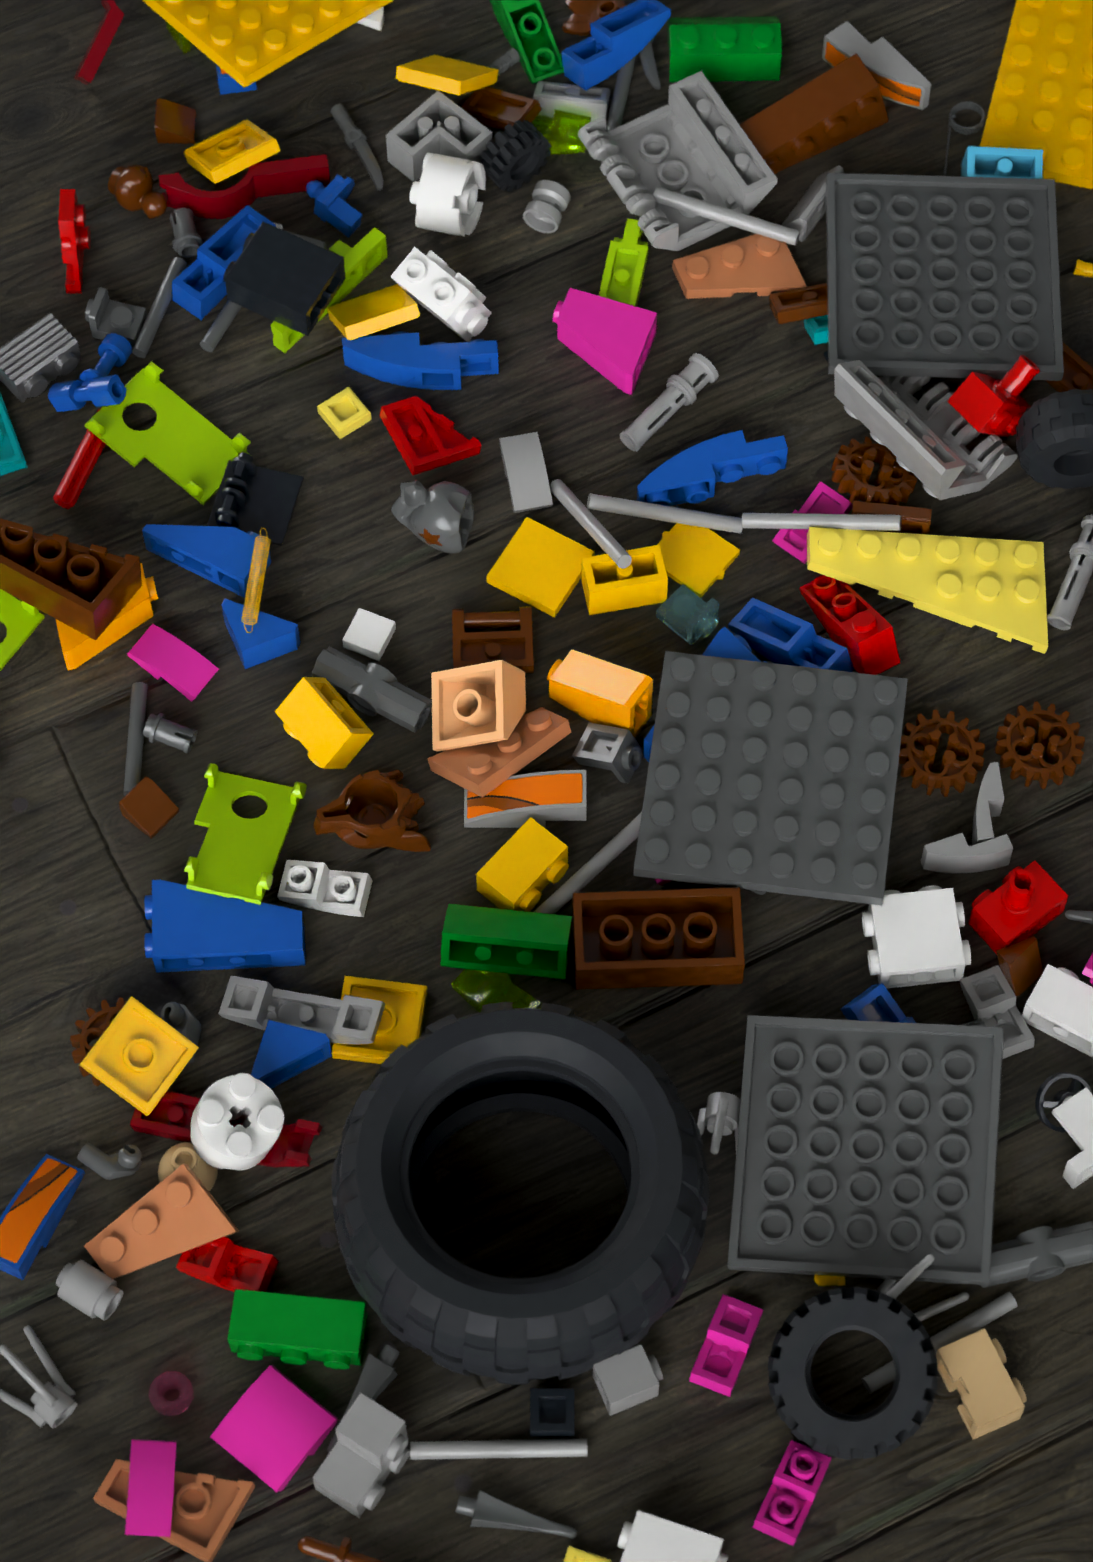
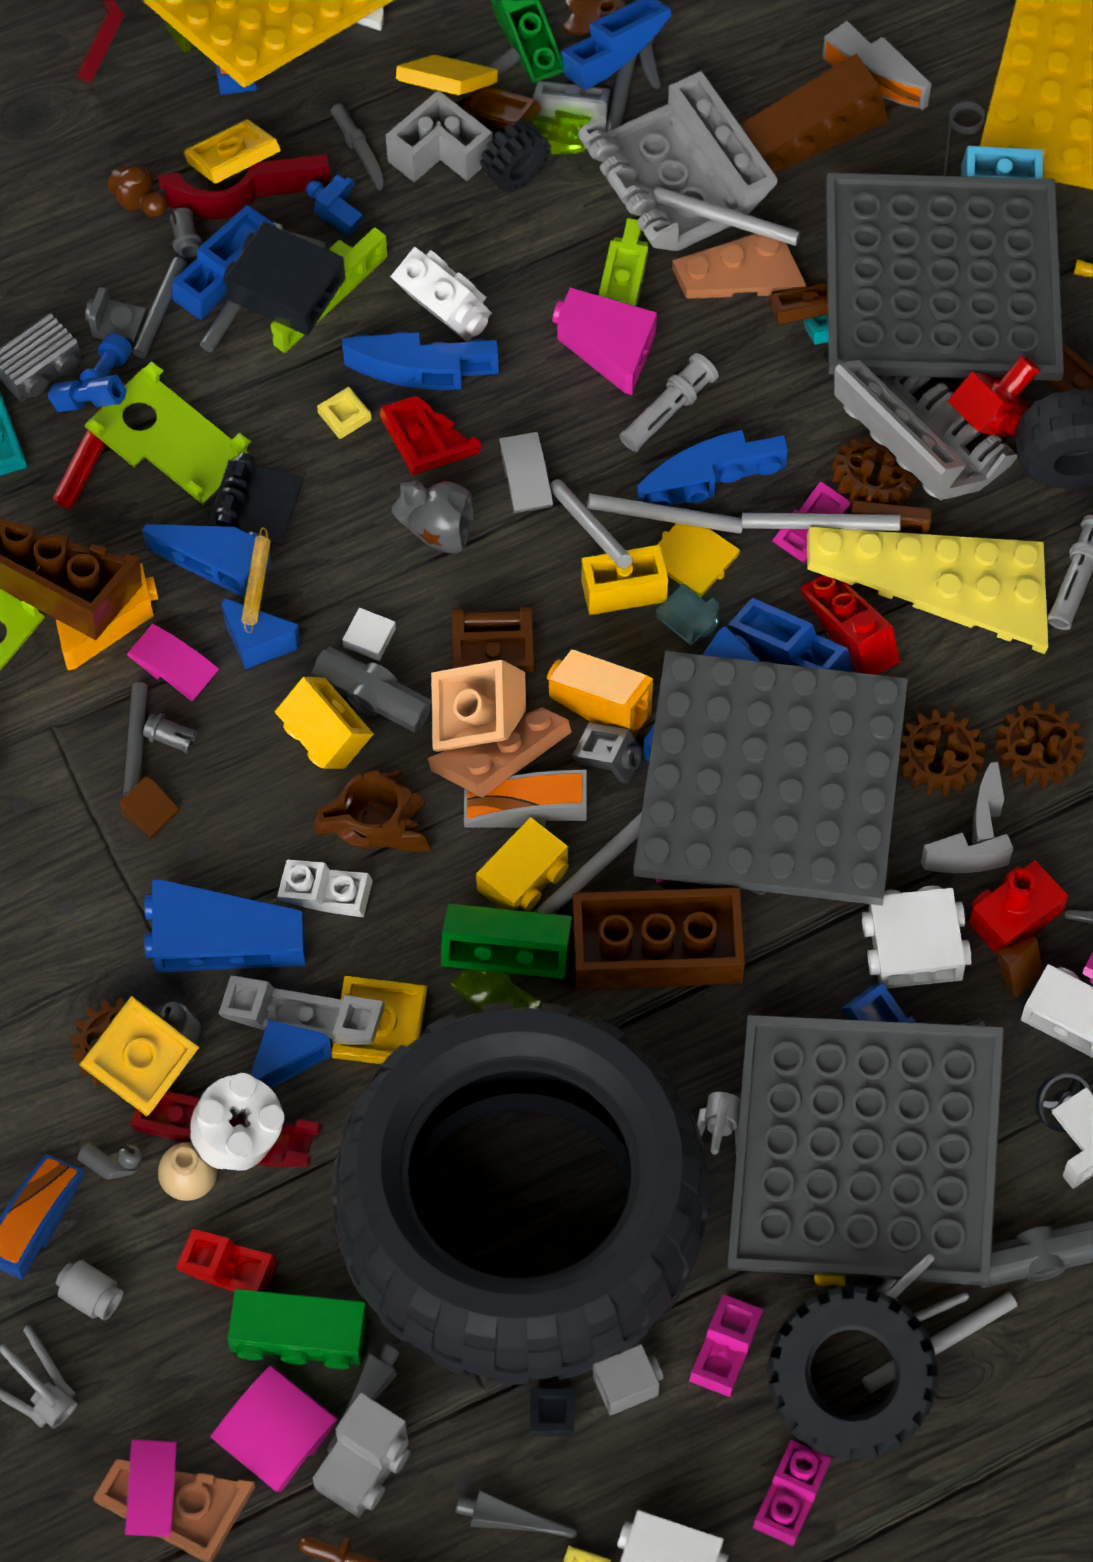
(74, 238): red wing -> none
(163, 1223): nougat wing -> none
(167, 1381): clear pink plate -> none
(174, 123): reddish brown slope -> none
(240, 851): lime piece -> none
(373, 312): yellow tile -> none
(448, 194): white brick -> none
(498, 1449): light grey bar -> none
(539, 567): yellow tile -> none
(547, 204): light grey wheel -> none
(725, 48): green slope -> none
(810, 207): light grey slope -> none
(978, 1373): tan brick -> none
(995, 1003): light grey slope -> none

